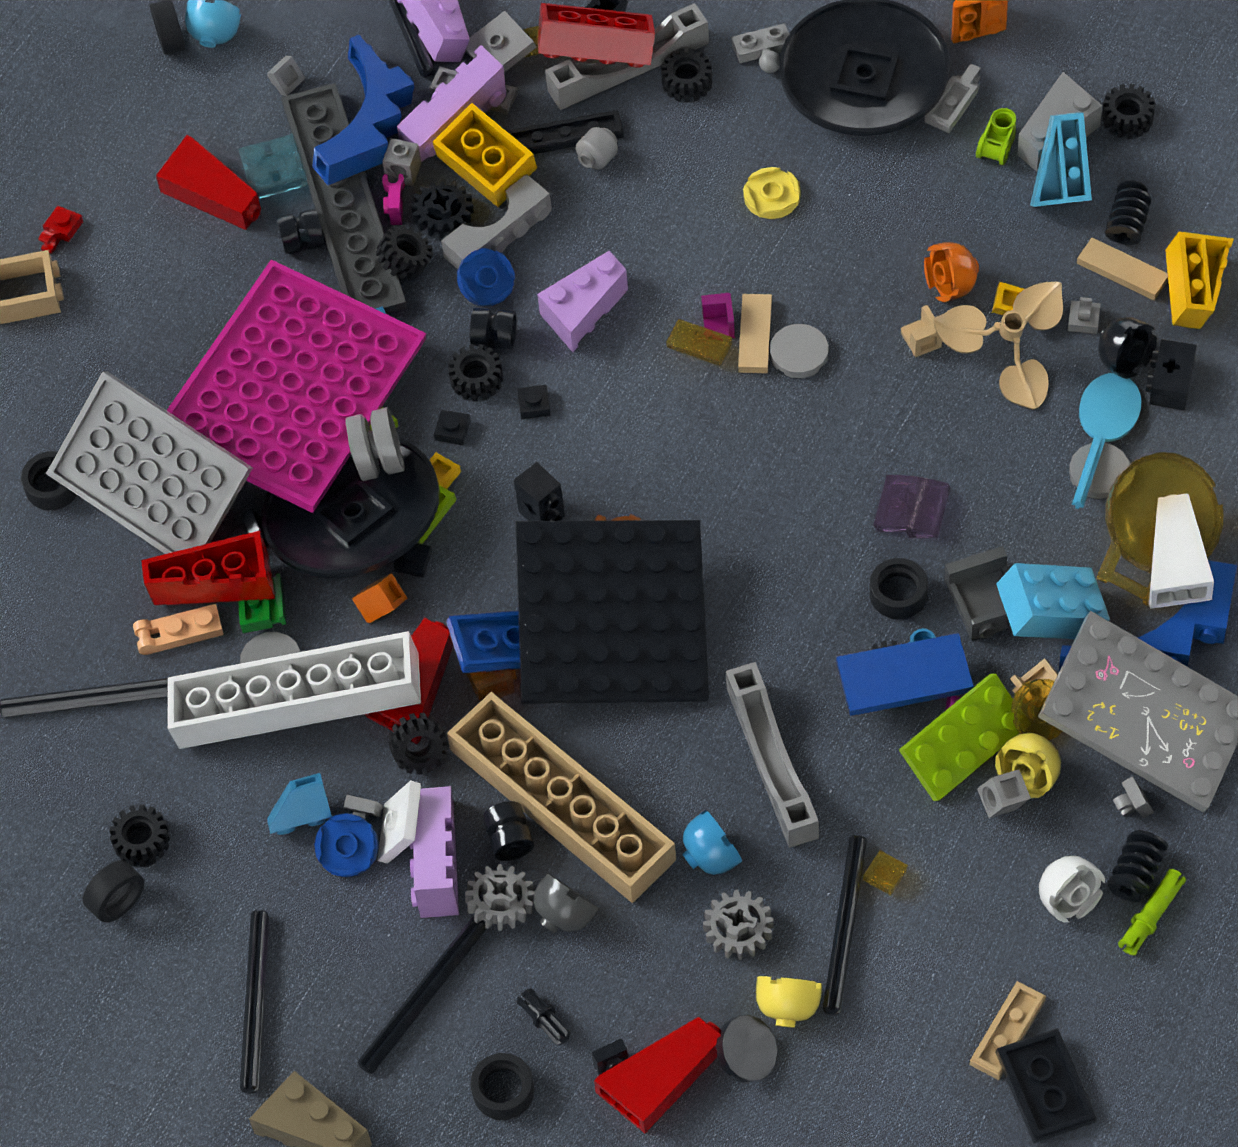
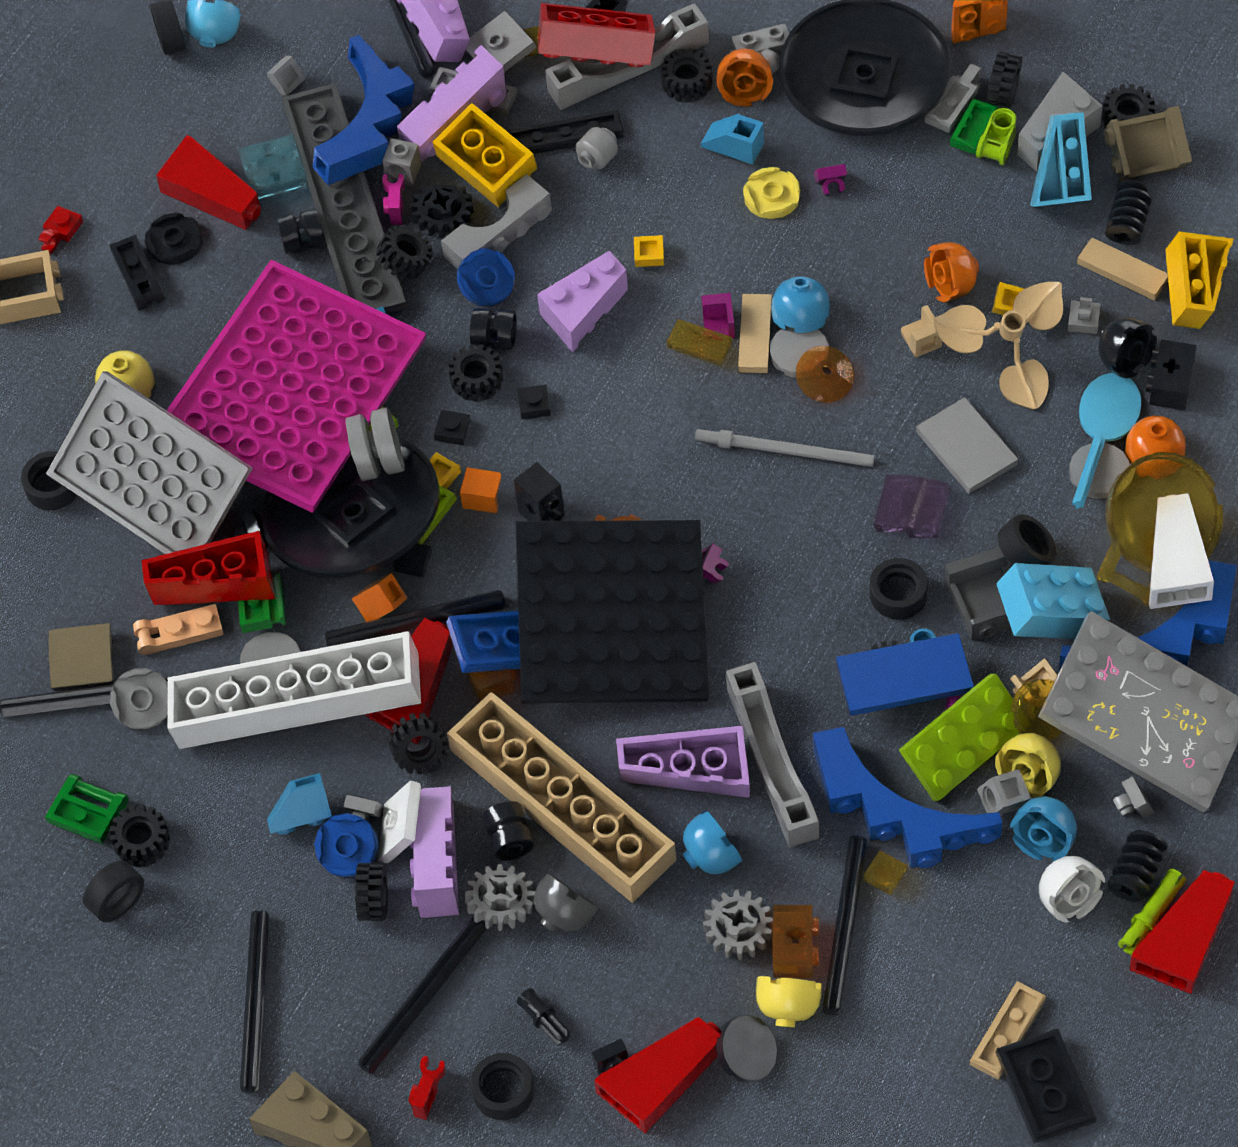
(81, 656): none -> dark tan slope
(82, 816): none -> green plate
(130, 369): none -> light yellow cylinder
(136, 271): none -> black plate
(140, 699): none -> light grey tile
(173, 238): none -> black tile
(371, 891): none -> black tyre
(412, 619): none -> black axle
(424, 1094): none -> red plate
(480, 490): none -> orange panel
(648, 251): none -> yellow plate
(688, 761): none -> lavender wedge
(710, 560): none -> magenta tile
(726, 439): none -> light grey bar
(736, 138): none -> dark azure slope
(744, 77): none -> orange cylinder
(791, 958): none -> clear orange brick
(800, 304): none -> dark azure cylinder
(822, 386): none -> clear orange dish
(829, 175): none -> magenta tile
(886, 814): none -> blue arch
(967, 445): none -> light grey tile
(972, 126): none -> green plate
(1004, 79): none -> black tyre
(1022, 529): none -> black tyre
(1044, 828): none -> dark azure cylinder
(1148, 144): none -> dark tan panel
(1152, 436): none -> orange cylinder
(1183, 937): none -> red slope

